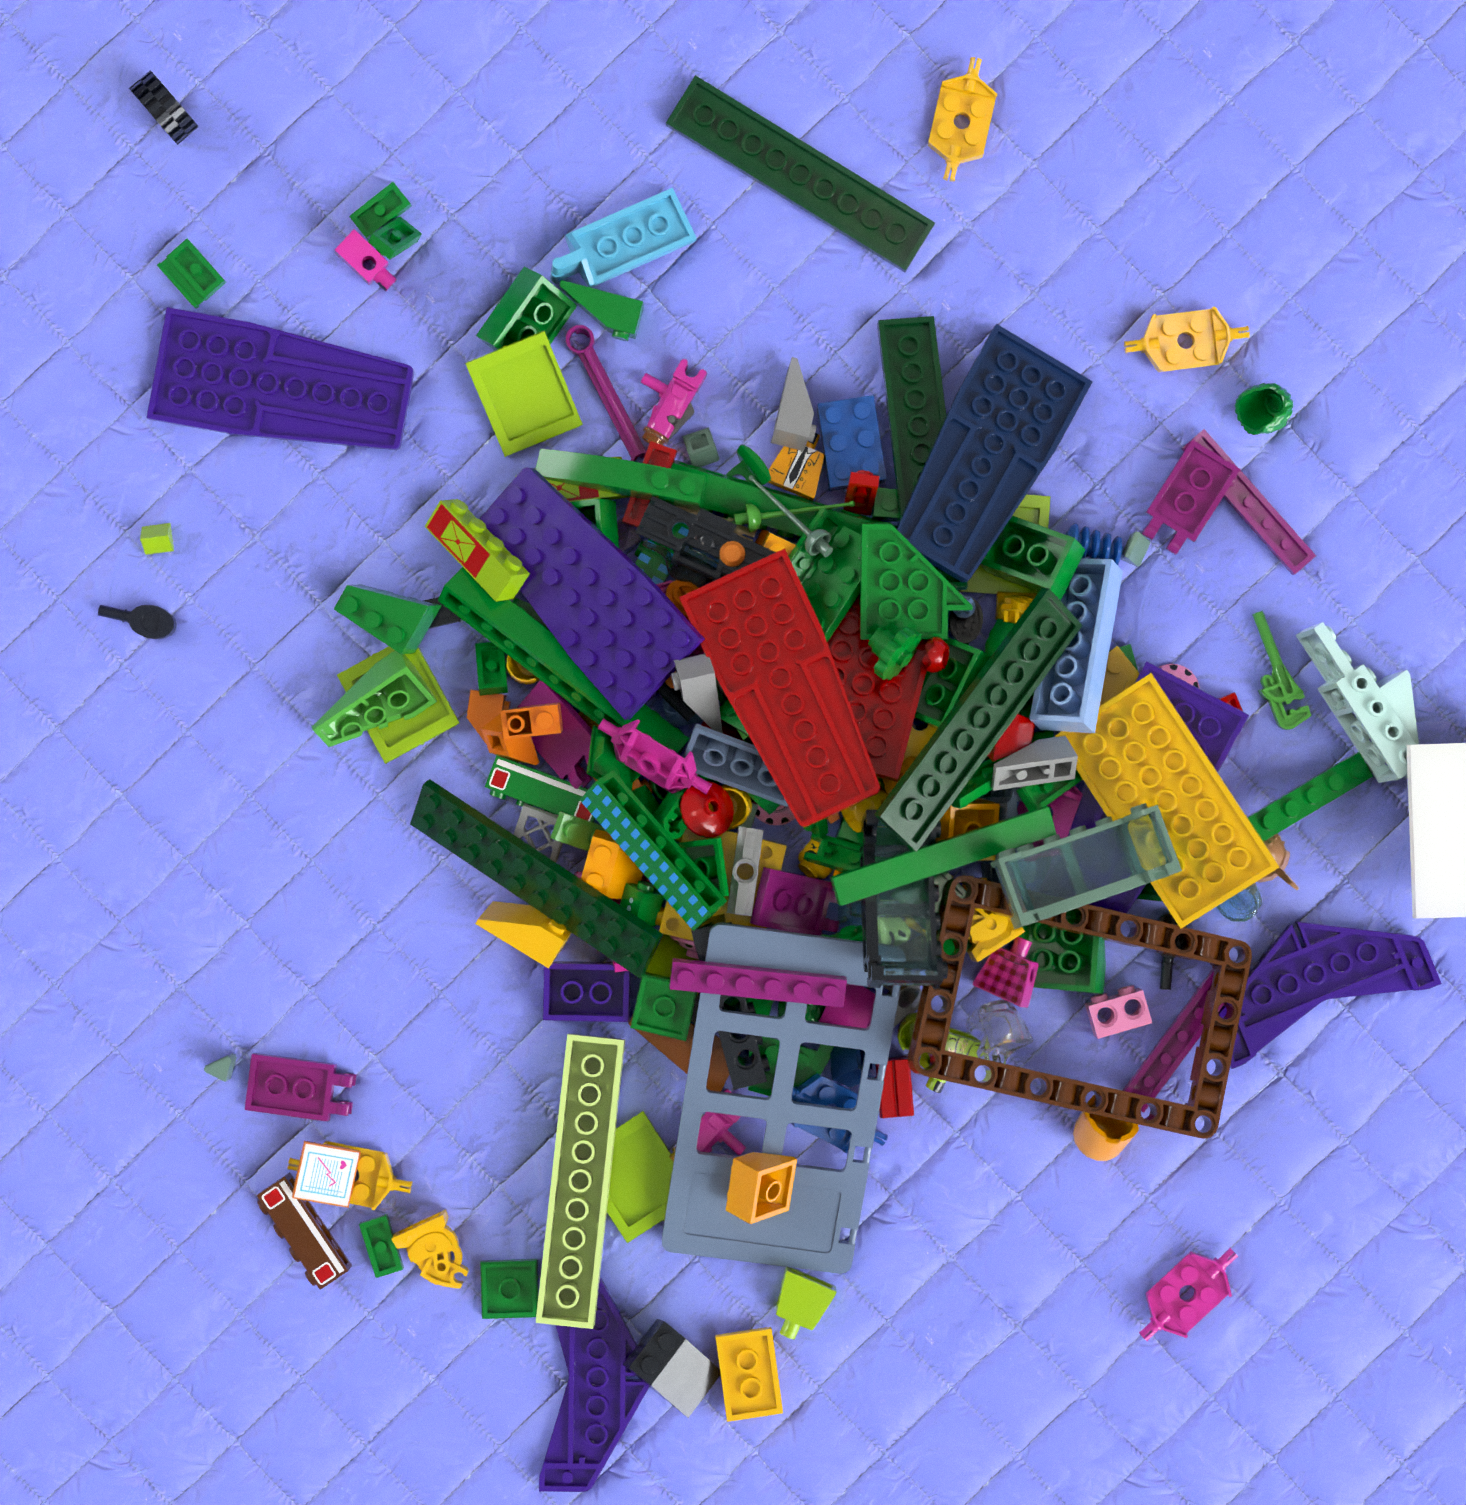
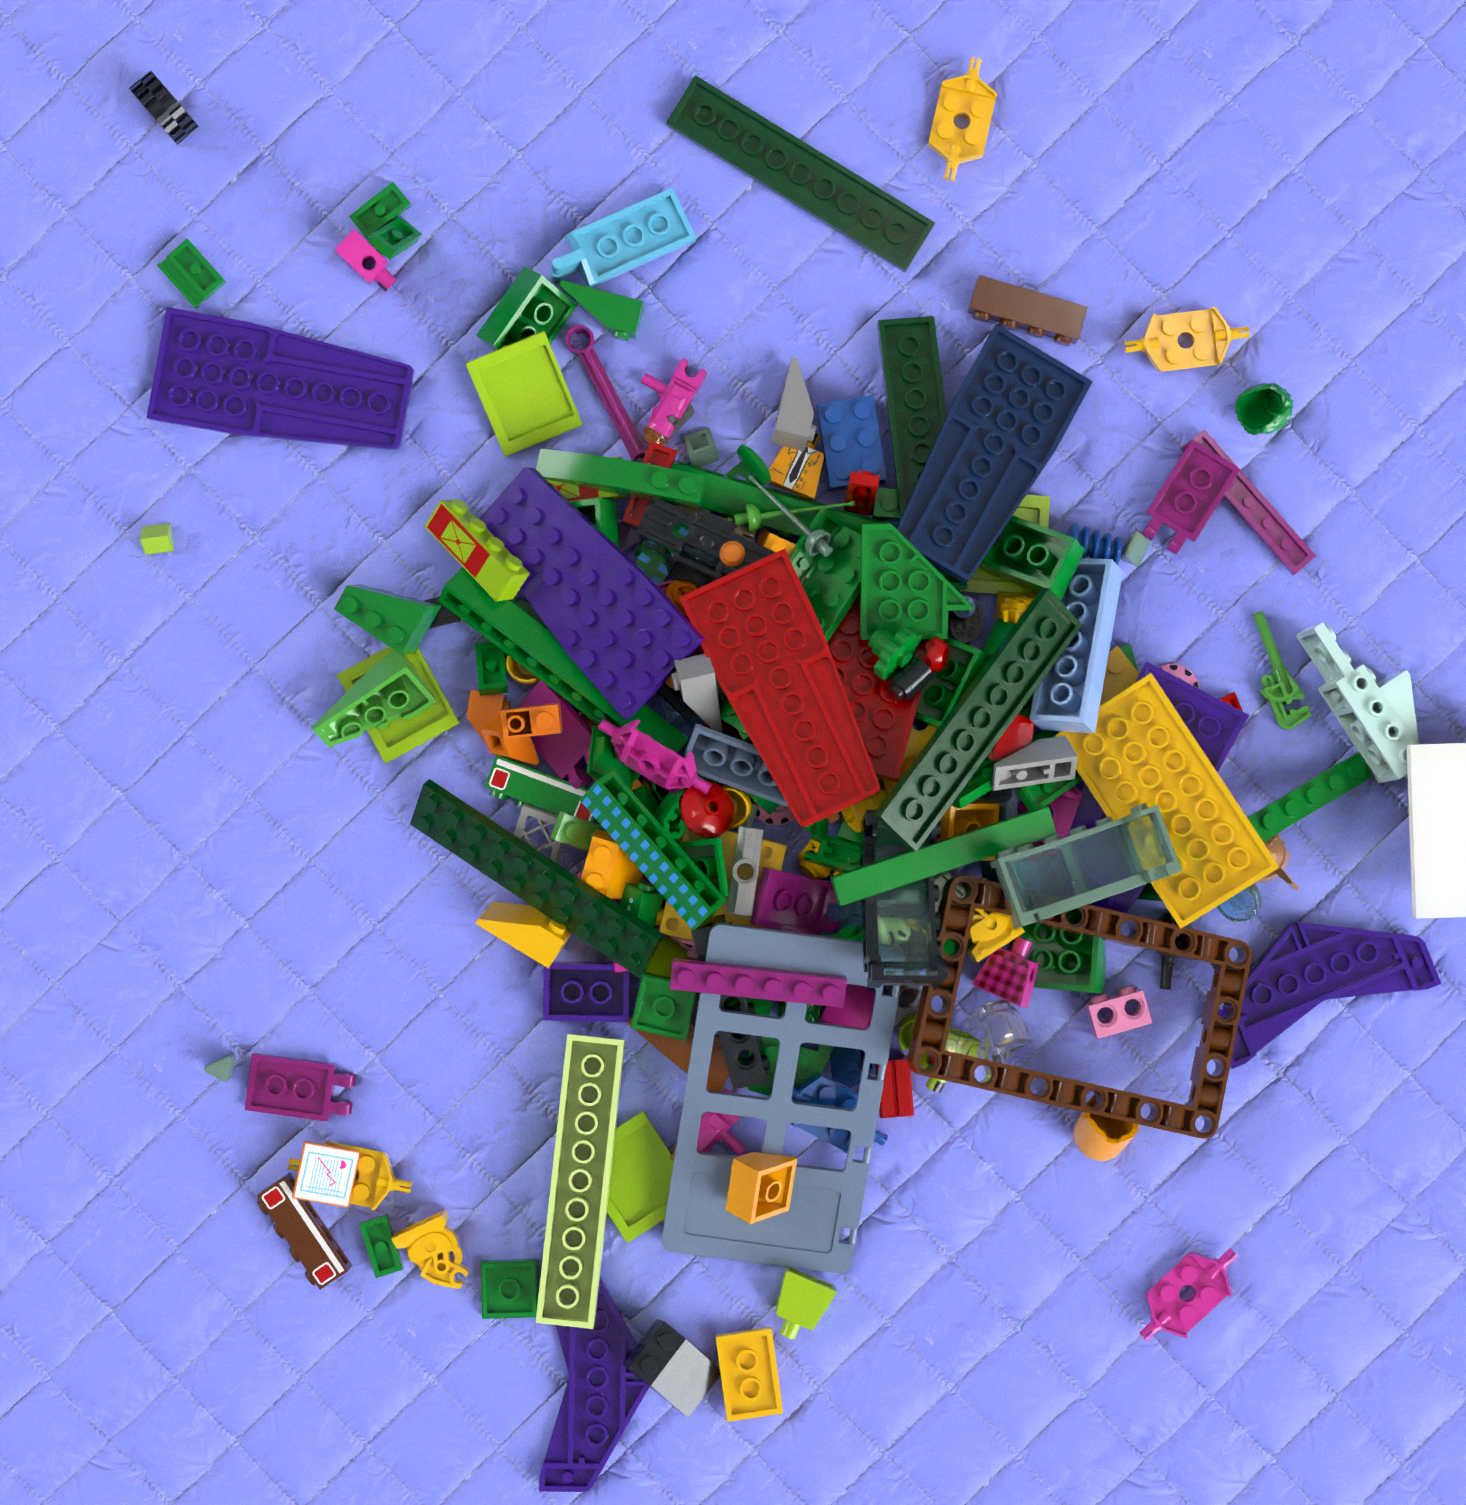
(144, 620): black piece -> none
(910, 679): none -> black brick
(1027, 310): none -> reddish brown brick
(1172, 1046): magenta plate -> none

